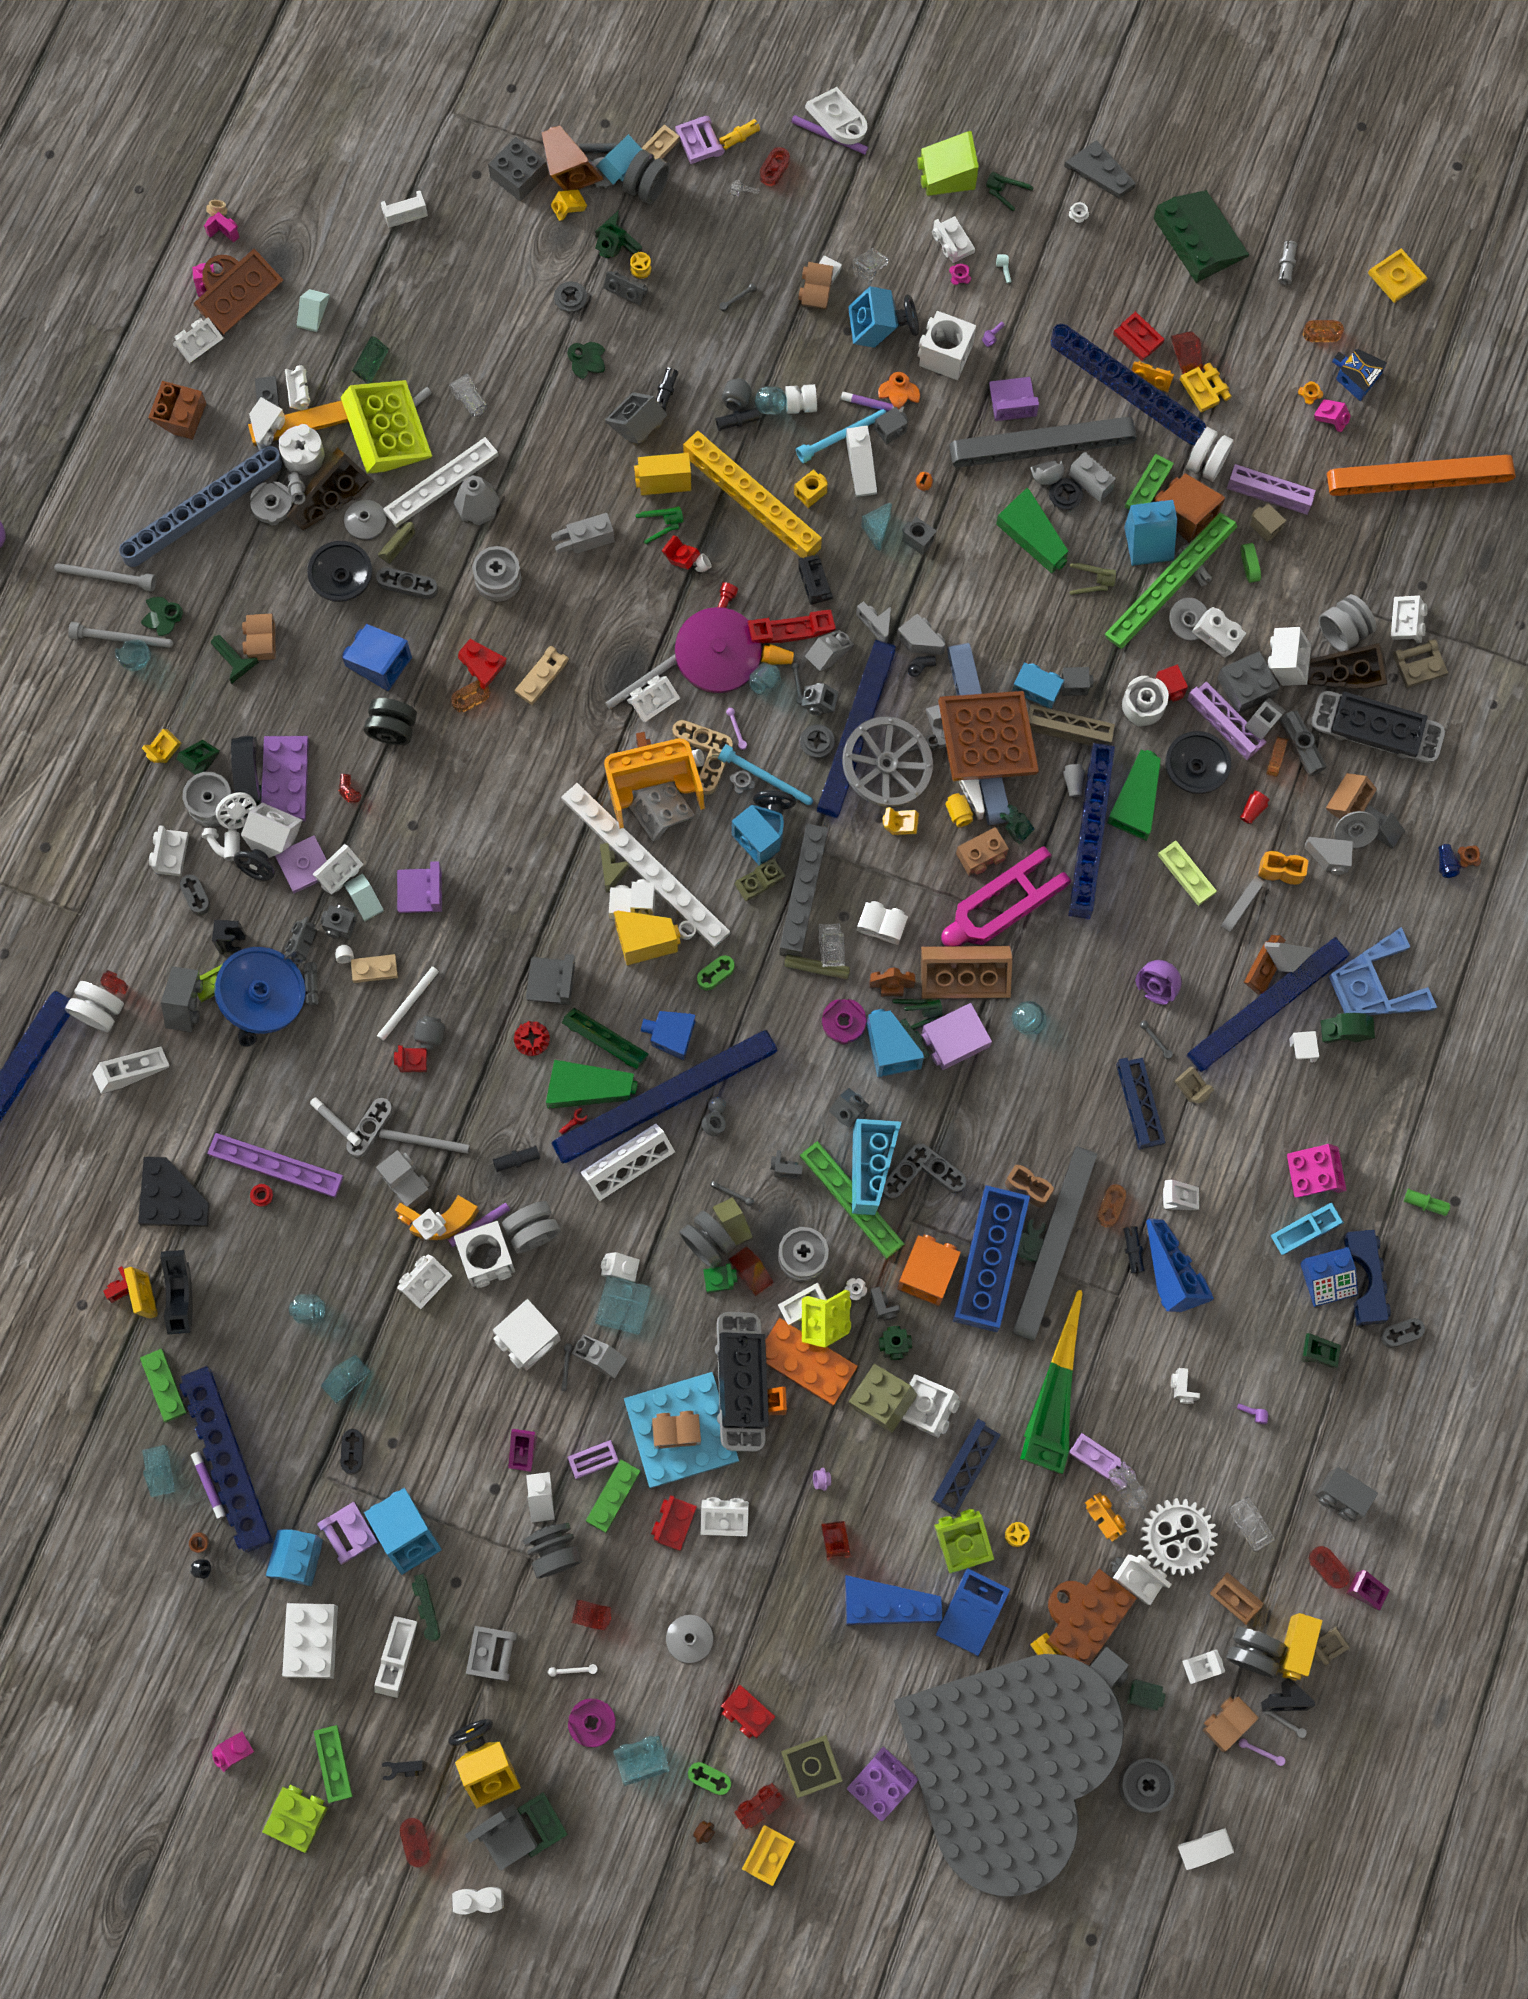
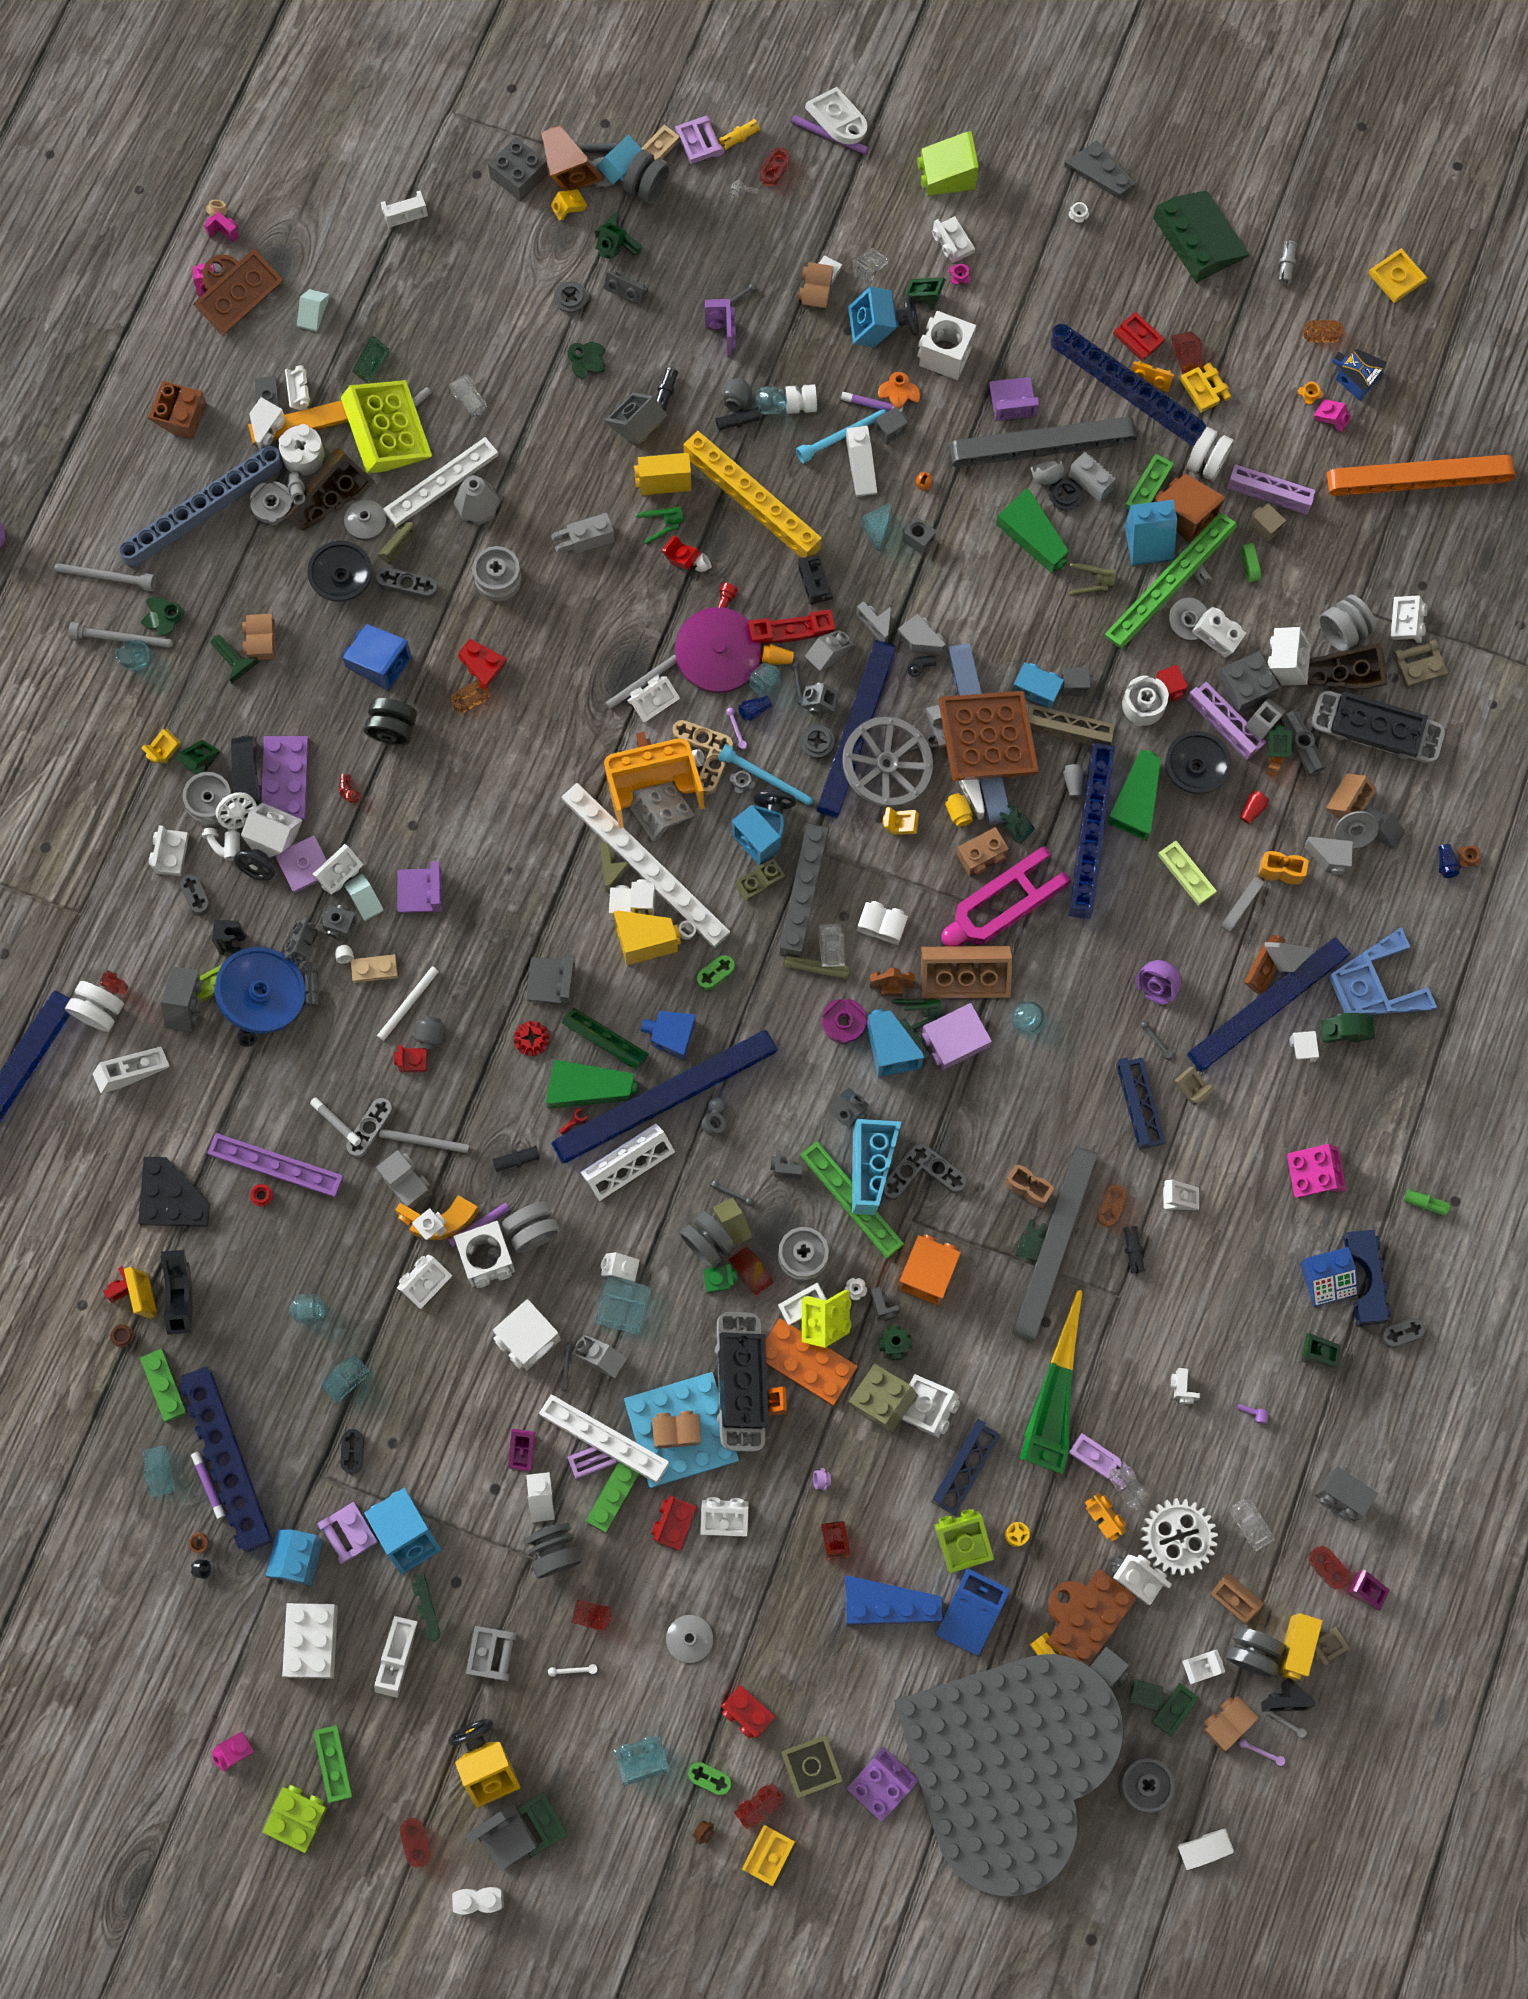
(122, 1336): none -> reddish brown plate
(197, 340): white bracket -> none
(409, 1768): black plate -> none
(541, 675): tan plate -> none
(578, 1719): magenta plate -> none
(604, 1439): none -> white plate
(643, 260): yellow wheel -> none
(720, 314): none -> medium lavender bracket
(753, 708): none -> clear blue cone
(806, 495): yellow brick -> none
(926, 290): none -> dark green slope
(989, 338): medium lavender hand -> none
(991, 1259): blue brick -> none
(998, 183): dark green plant -> none
(1003, 261): light aqua hand -> none
(1175, 1278): blue wedge -> none
(1175, 1709): none -> dark green plate
(1280, 742): none -> dark green bracket
(1307, 1228): medium azure slope -> none

